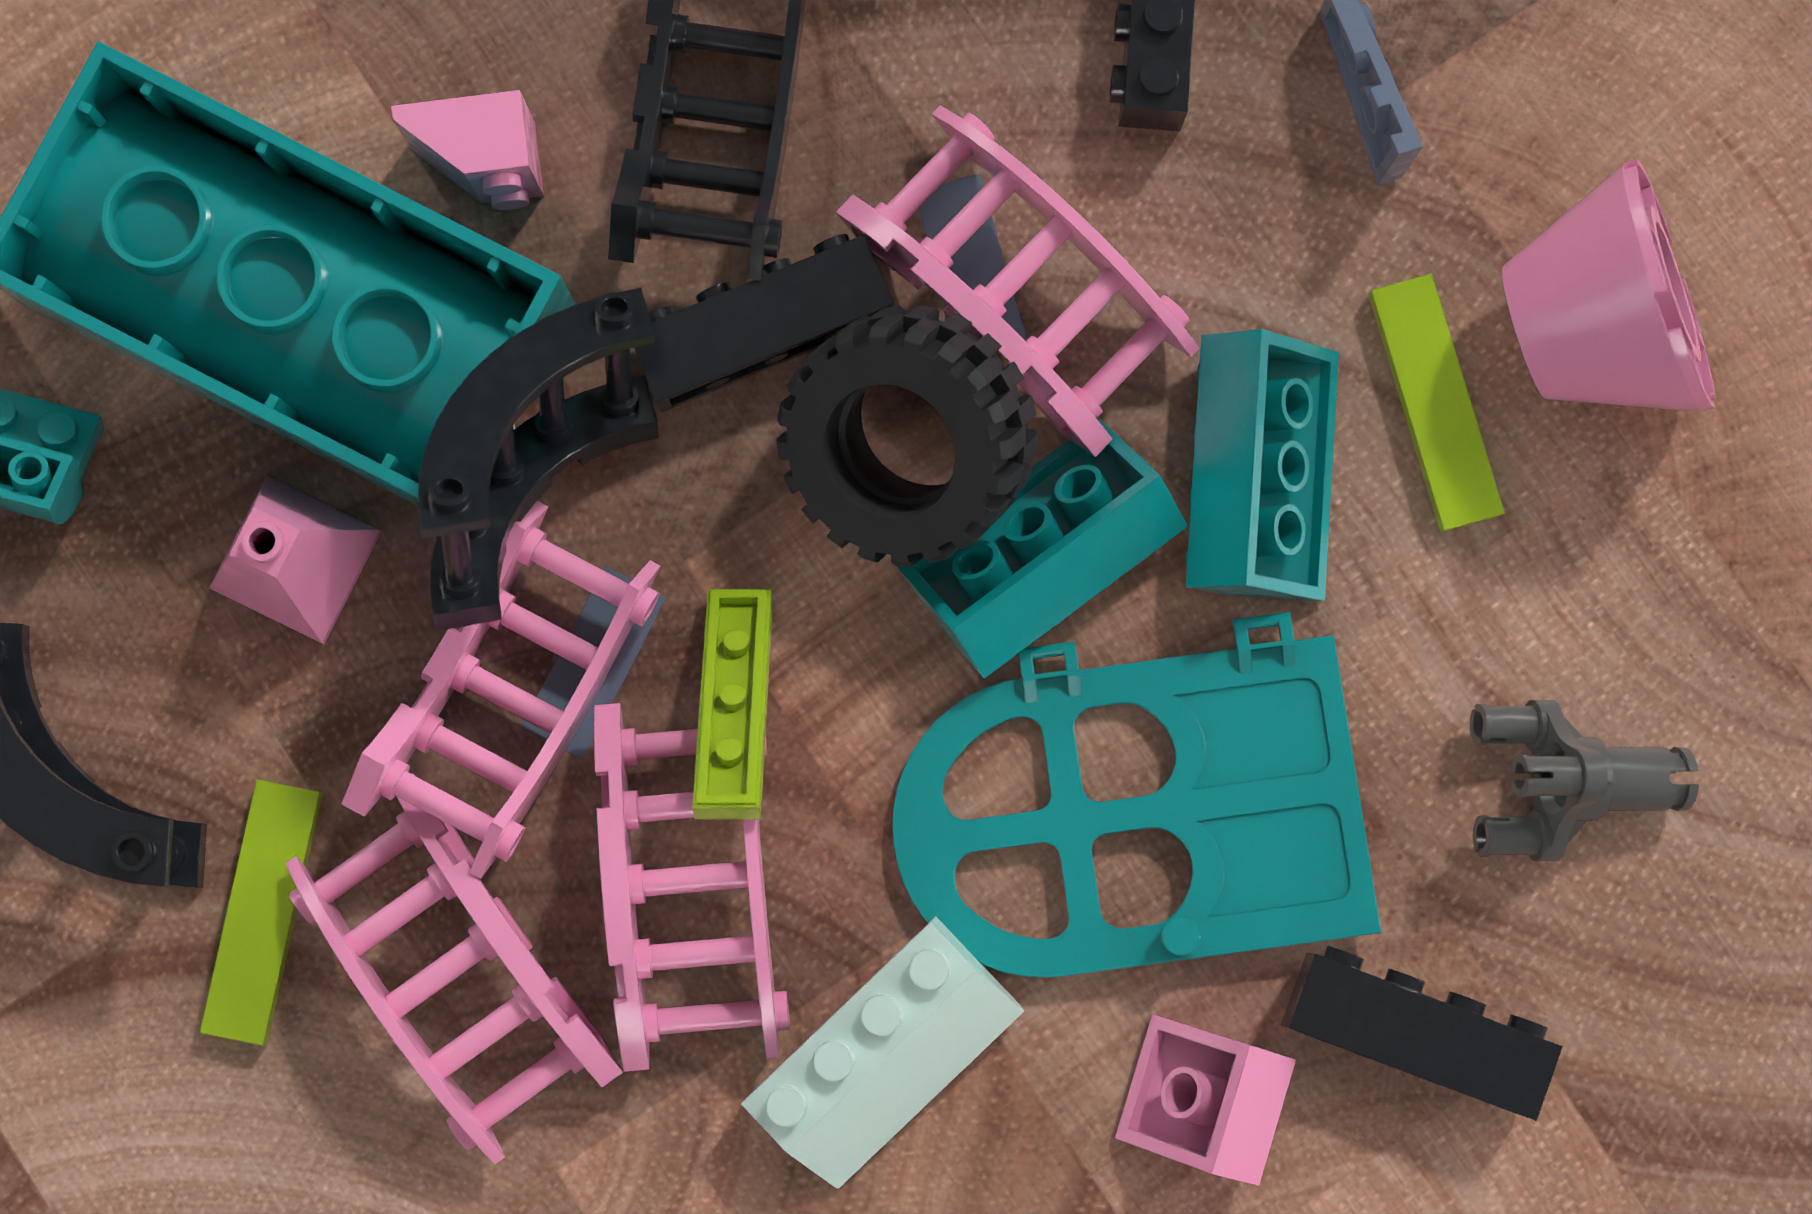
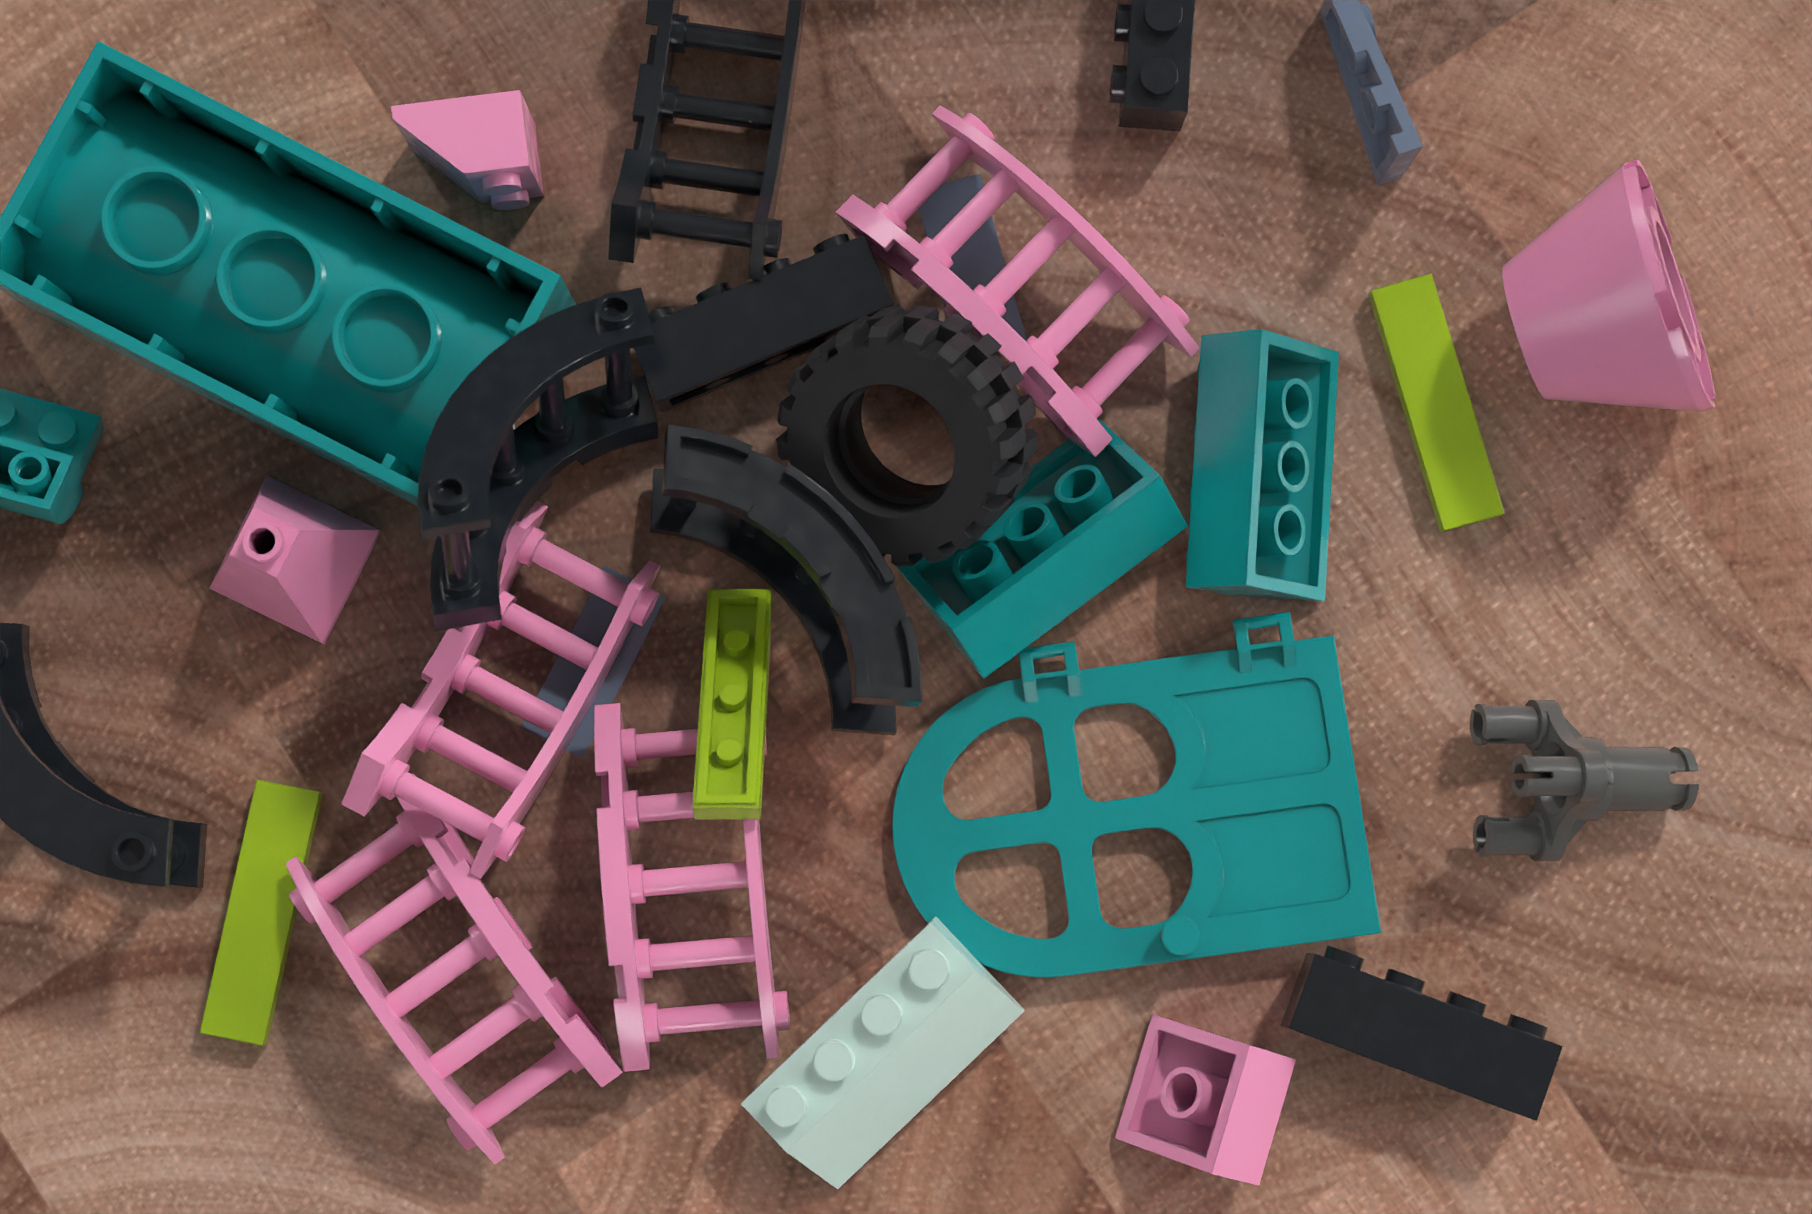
(809, 554): none -> black fence

